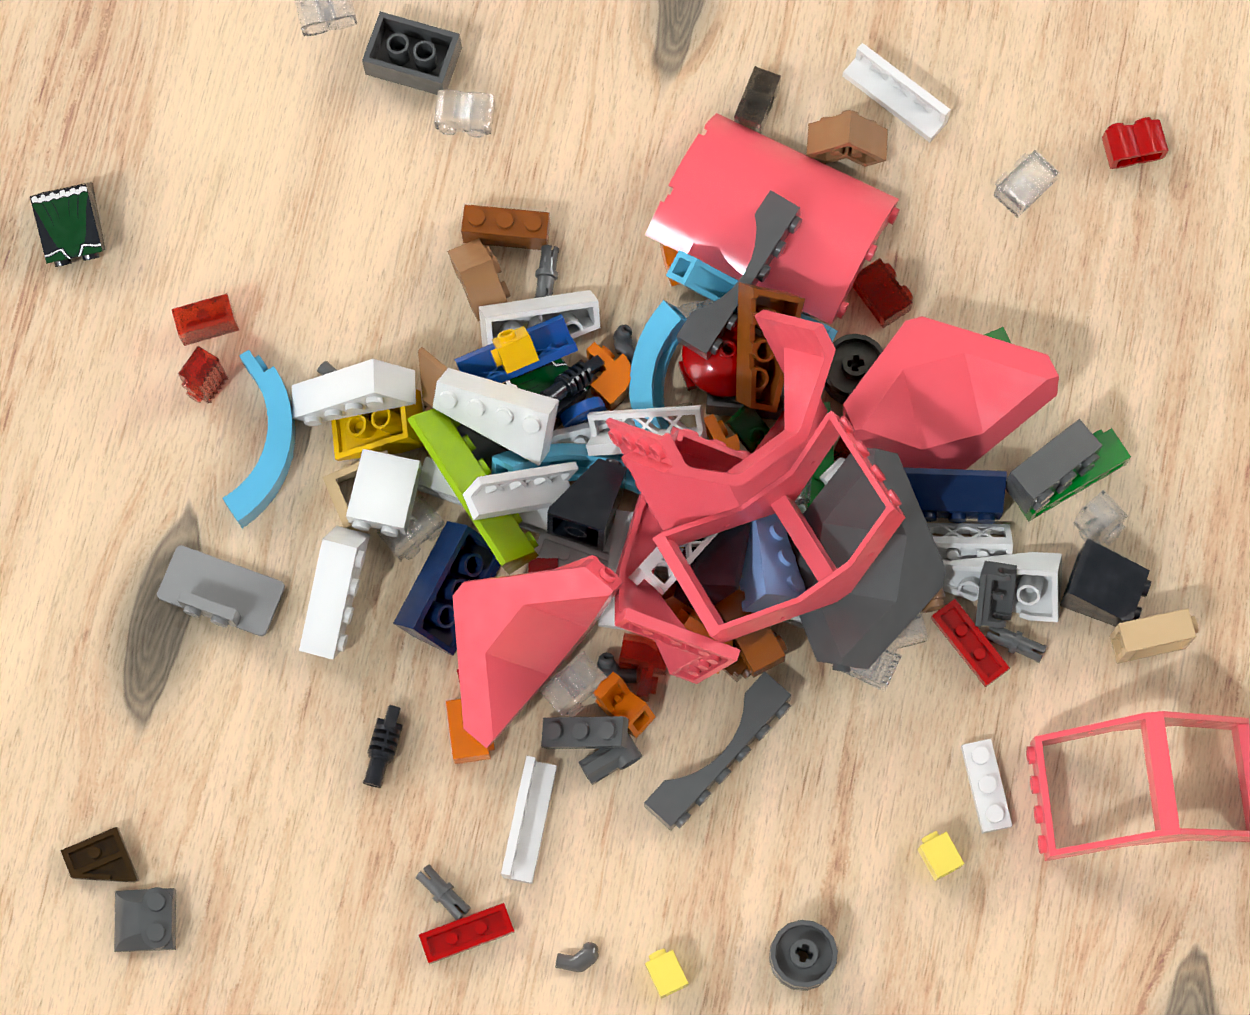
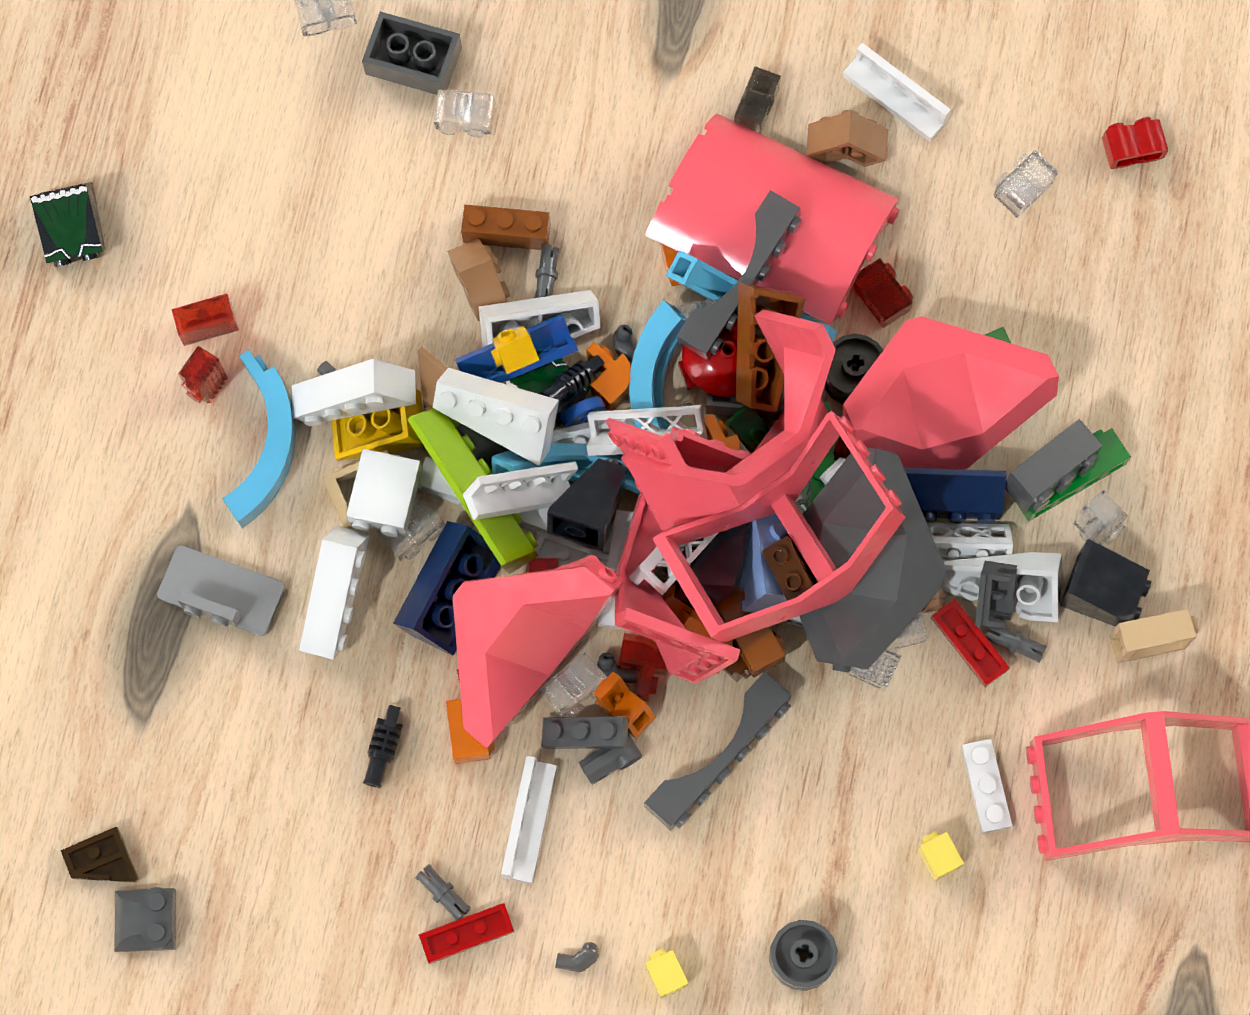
(789, 568): none -> reddish brown bracket

